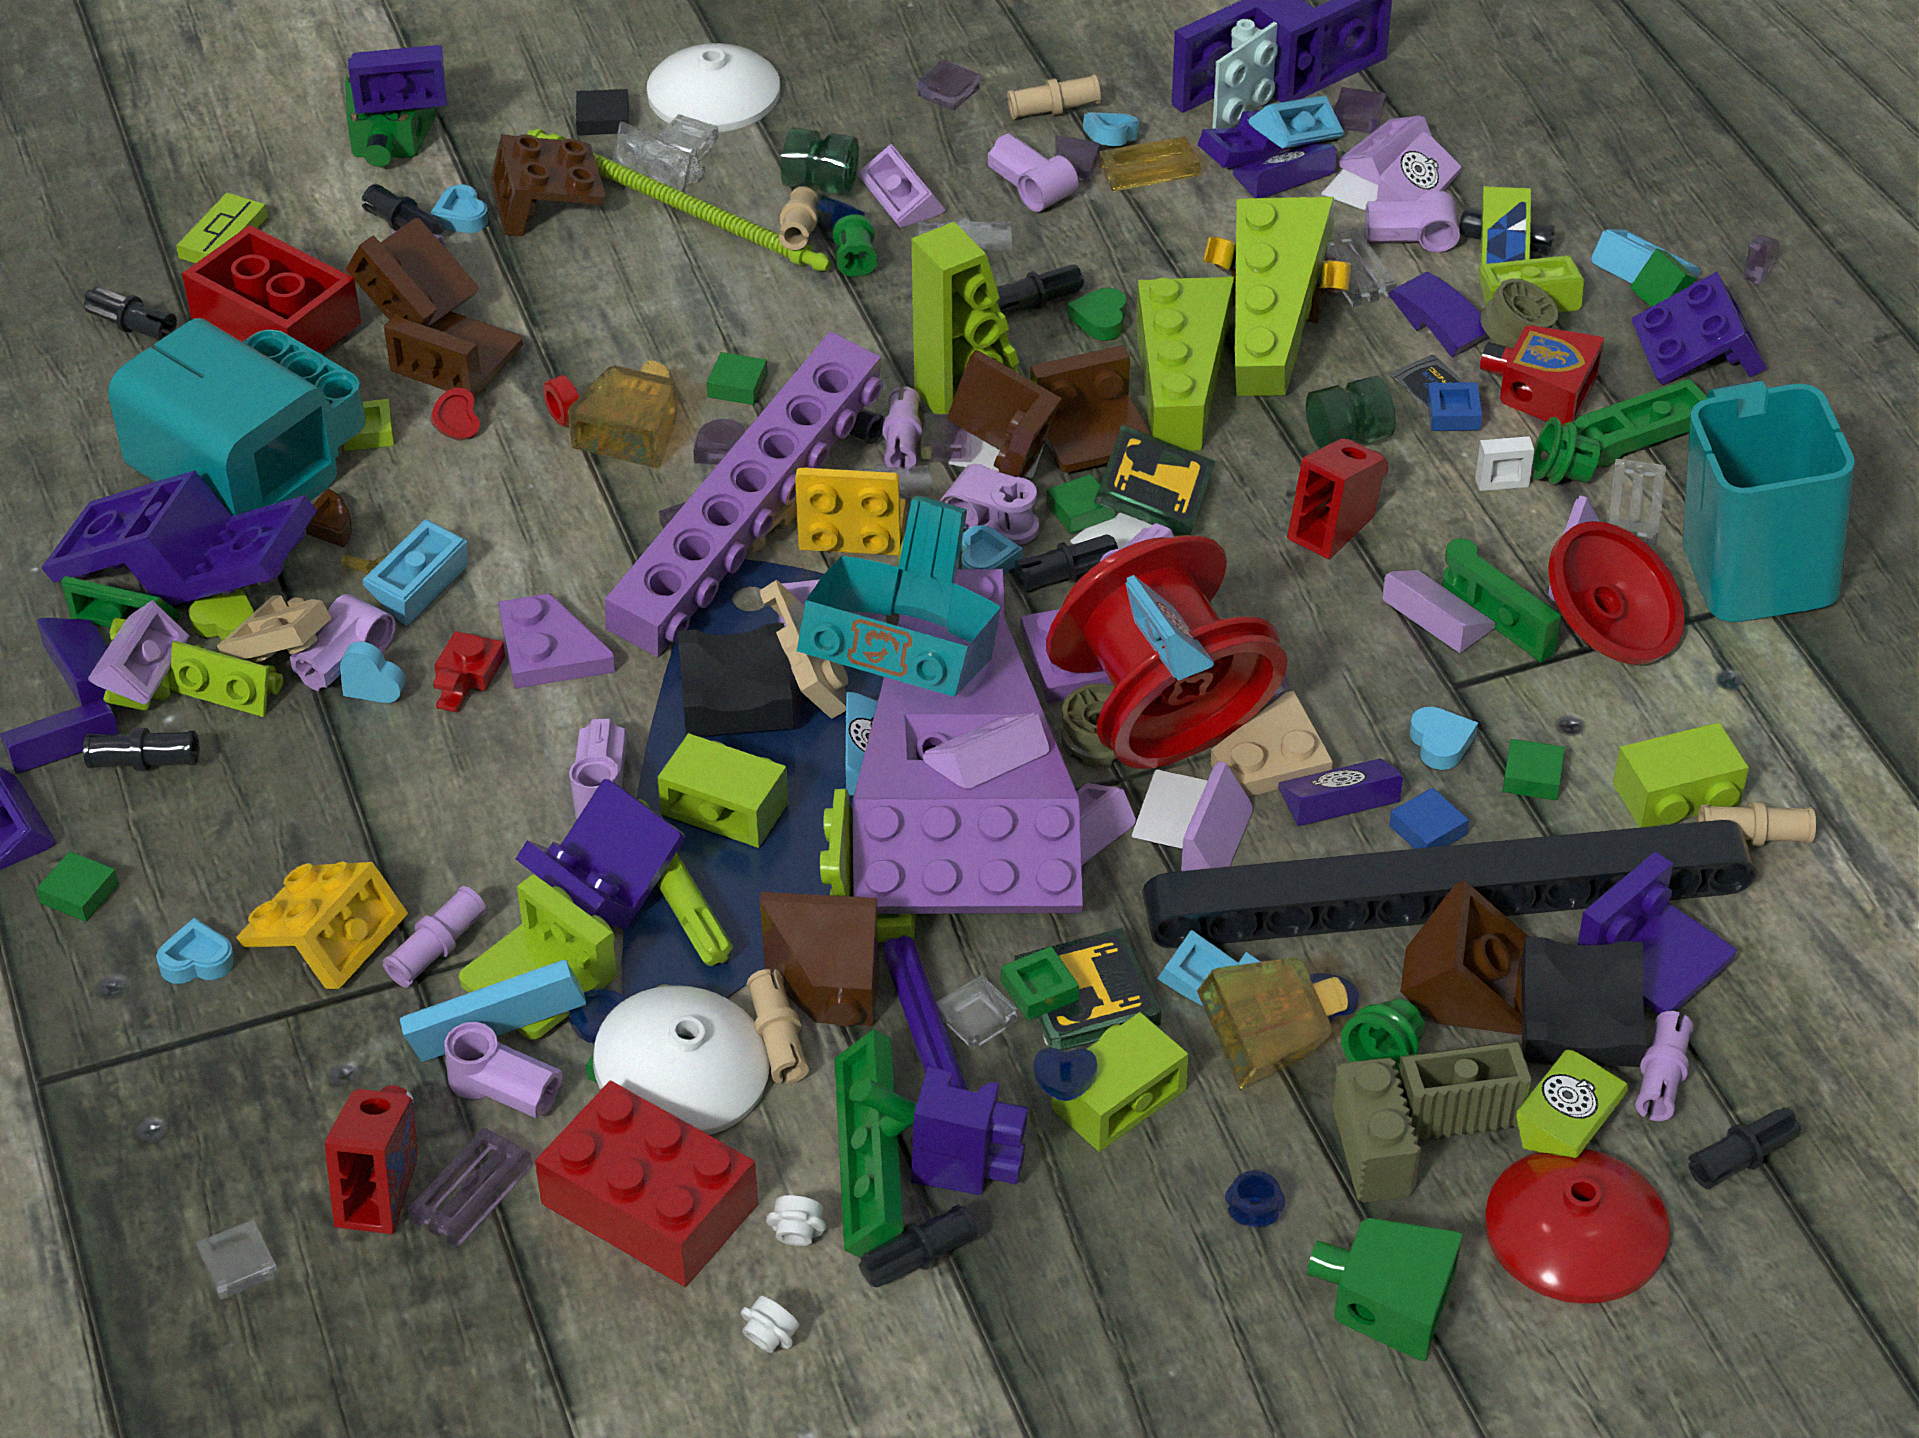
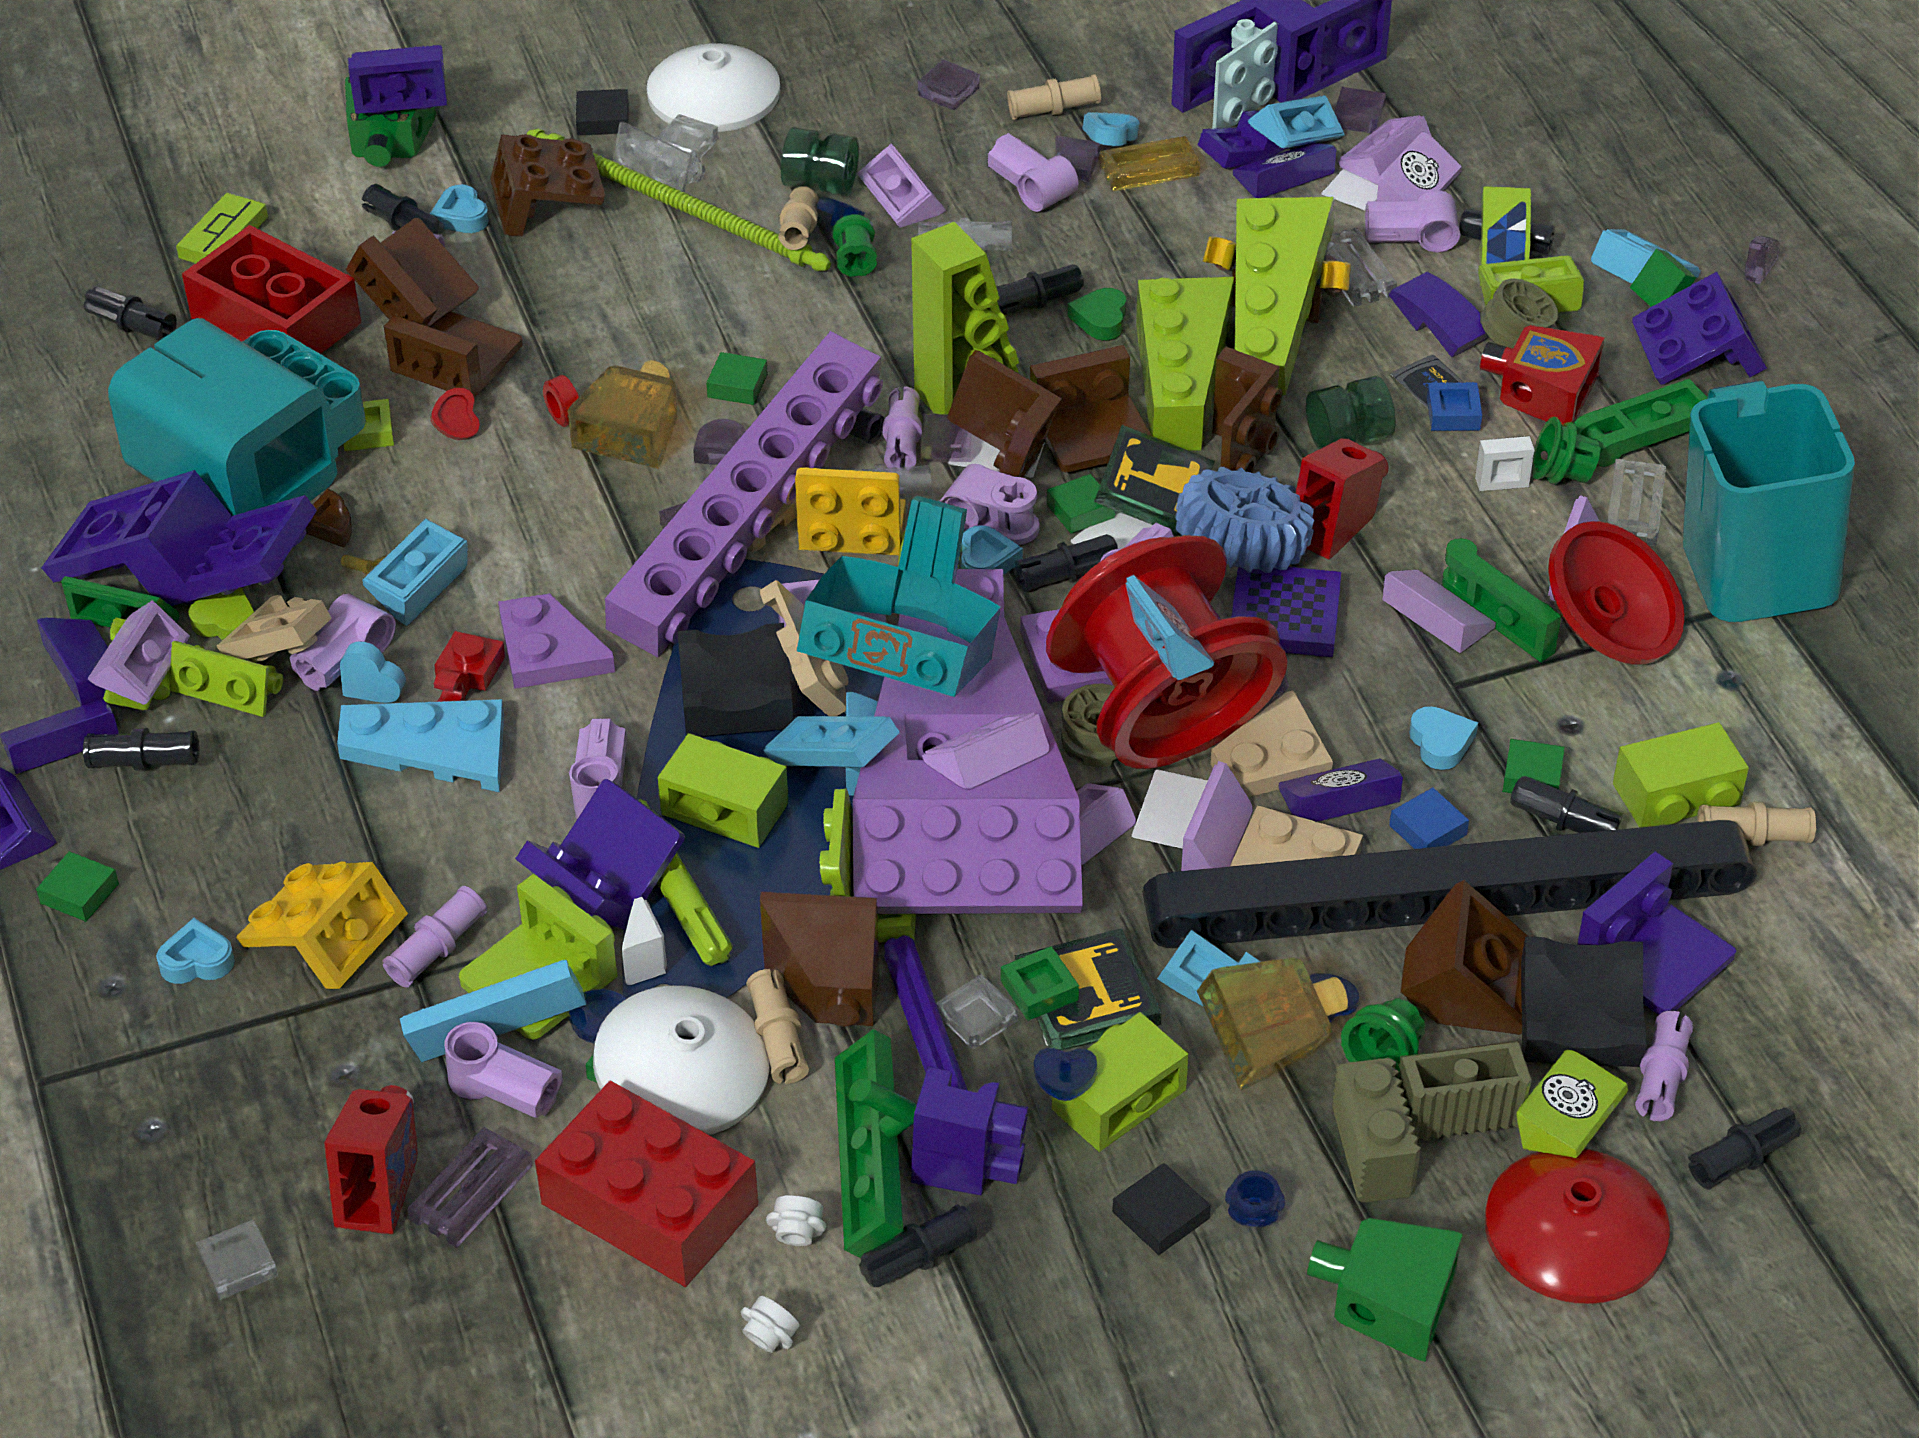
(432, 736): none -> medium azure wing
(643, 945): none -> white slope
(831, 740): none -> medium azure tile
(1161, 1208): none -> black piece
(1245, 408): none -> reddish brown bracket
(1248, 516): none -> medium blue gear
(1286, 837): none -> tan wing
(1296, 602): none -> dark purple tile
(1563, 808): none -> black axle

